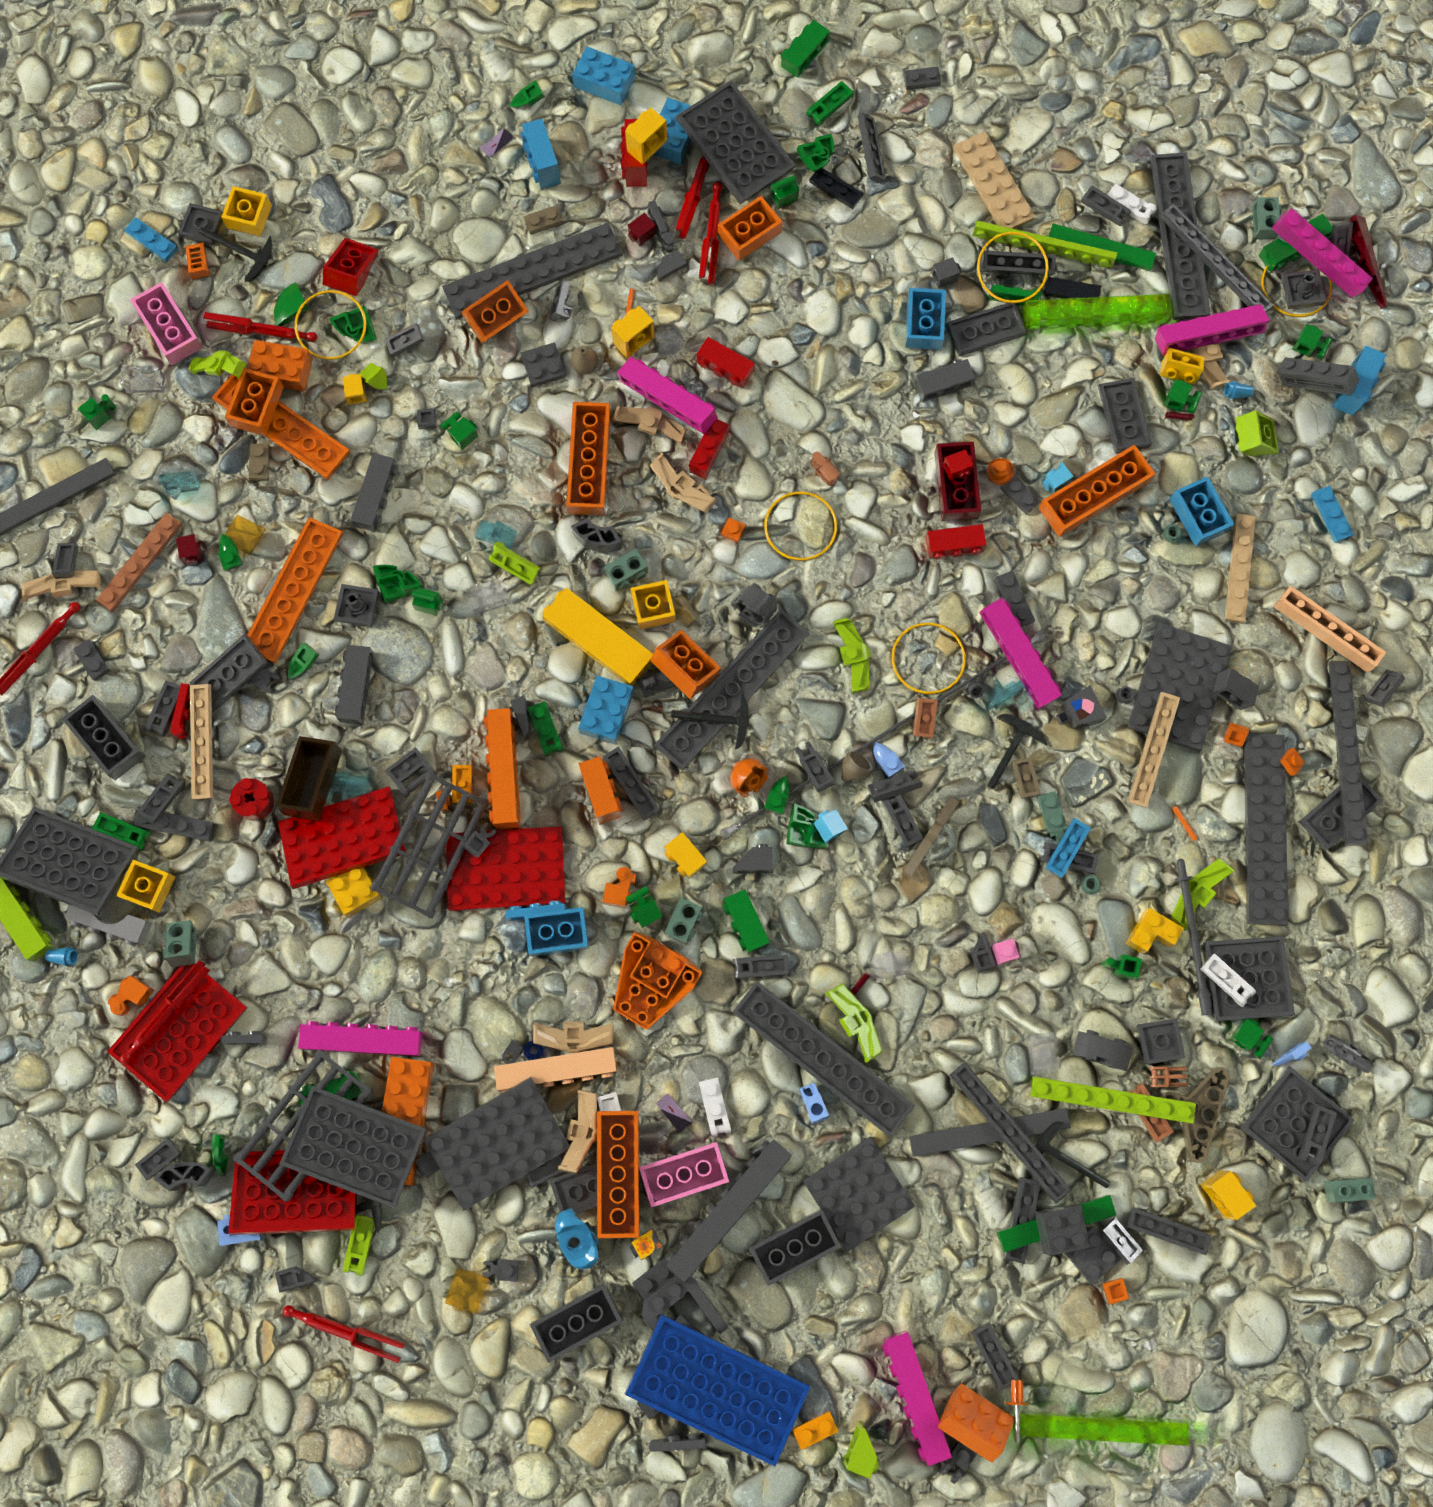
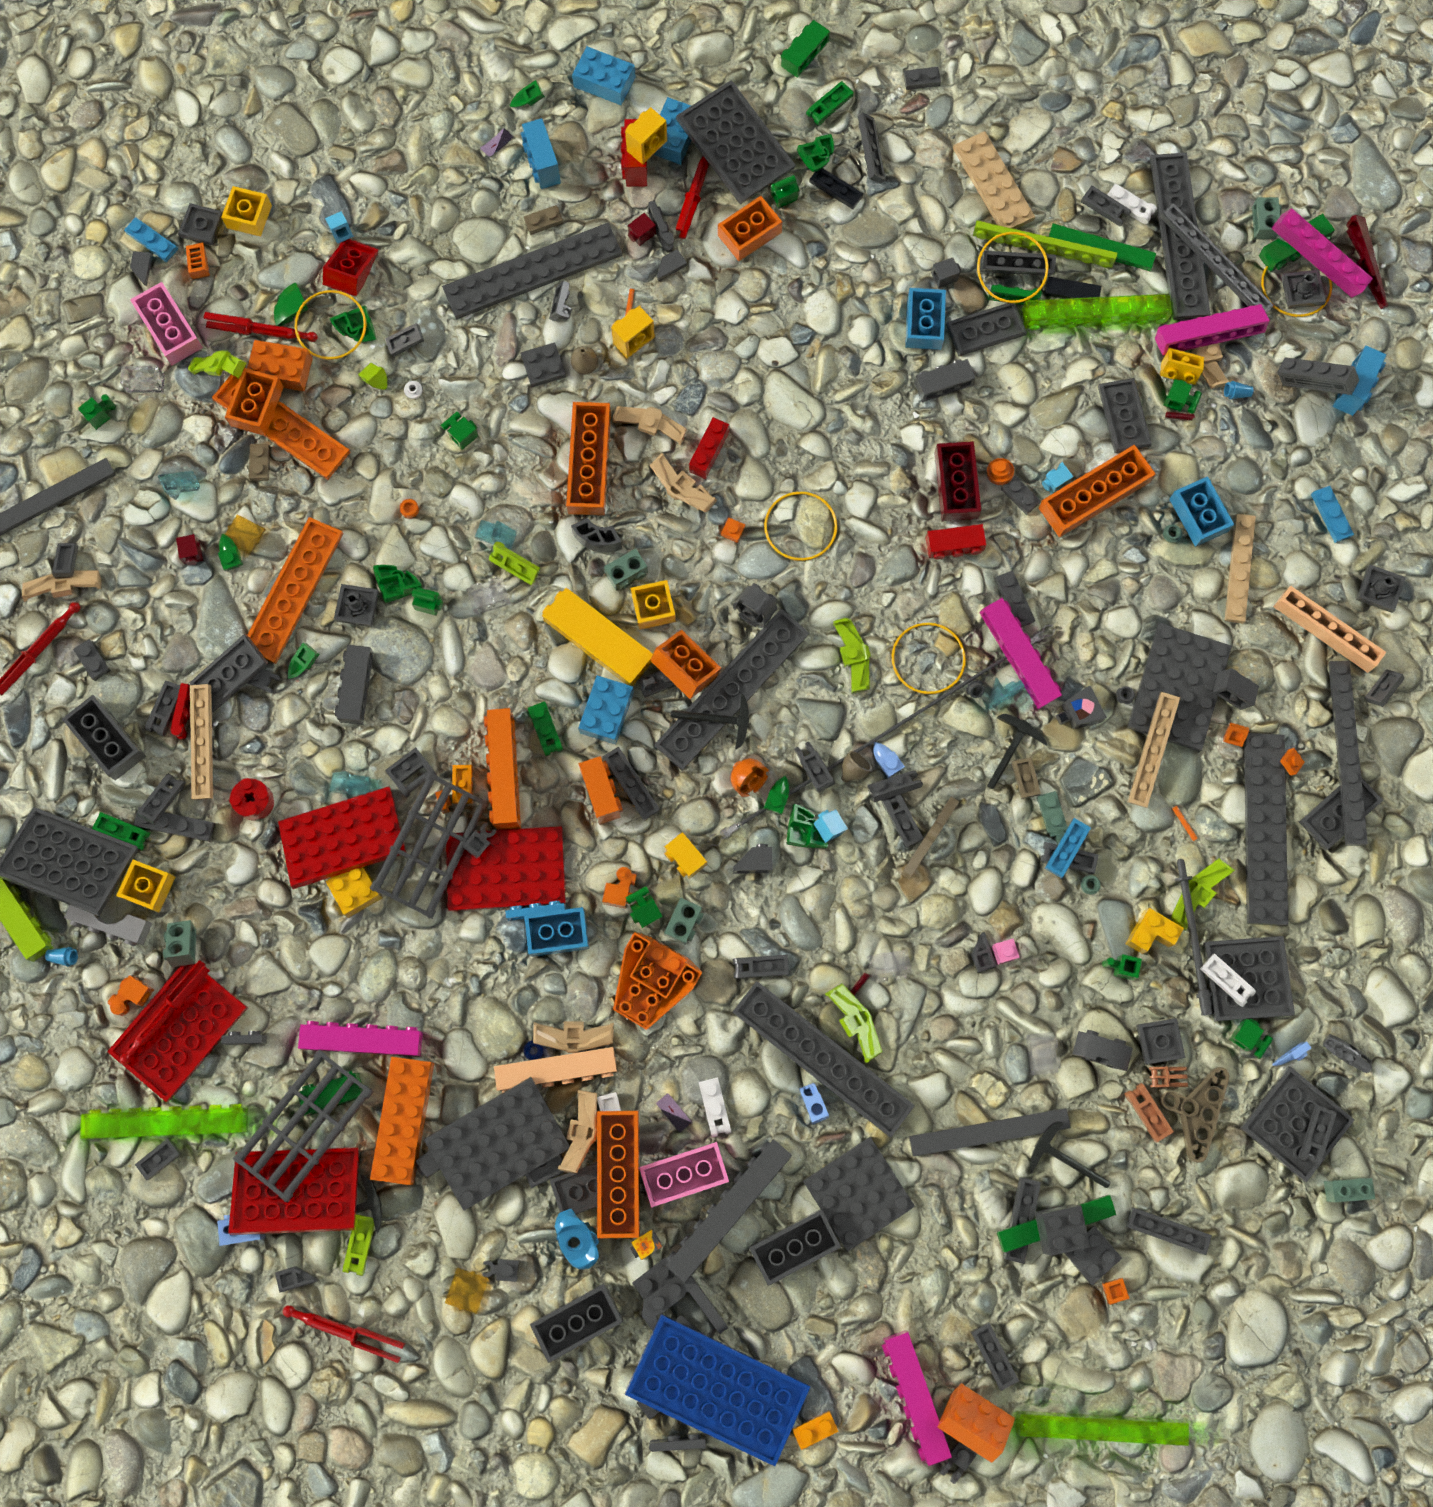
(139, 562): nougat plate -> none
(141, 265): none -> dark grey tile
(164, 1123): none -> clear neon green brick
(185, 1172): dark grey brick -> none
(219, 1159): green brick -> none
(260, 259): pearl dark grey piece -> none
(309, 778): dark brown piece -> none
(339, 227): none -> medium azure brick
(353, 1146): dark grey plate -> none
(354, 389): yellow brick -> none
(374, 492): dark grey brick -> none
(409, 508): none -> orange tile
(413, 394): none -> white plate
(426, 418): dark grey tile -> none
(494, 311): orange brick -> none
(514, 1048): dark grey piece -> none
(520, 709): dark grey slope -> none
(668, 395): dark pink brick -> none
(711, 238): red piece -> none
(725, 362): red brick -> none
(745, 922): green brick -> none
(825, 469): nougat arm -> none
(861, 1454): lime slope -> none
(925, 717): nougat plate -> none
(958, 465): red brick -> none
(1010, 1133): dark grey tile -> none
(1017, 1400): orange piece -> none
(1113, 1099): lime plate -> none
(1121, 1241): plate -> none
(1228, 1194): yellow brick -> none
(1256, 434): lime slope -> none
(1309, 340): green brick -> none
(1342, 236): flat silver plate -> none
(1382, 582): none -> dark grey plate

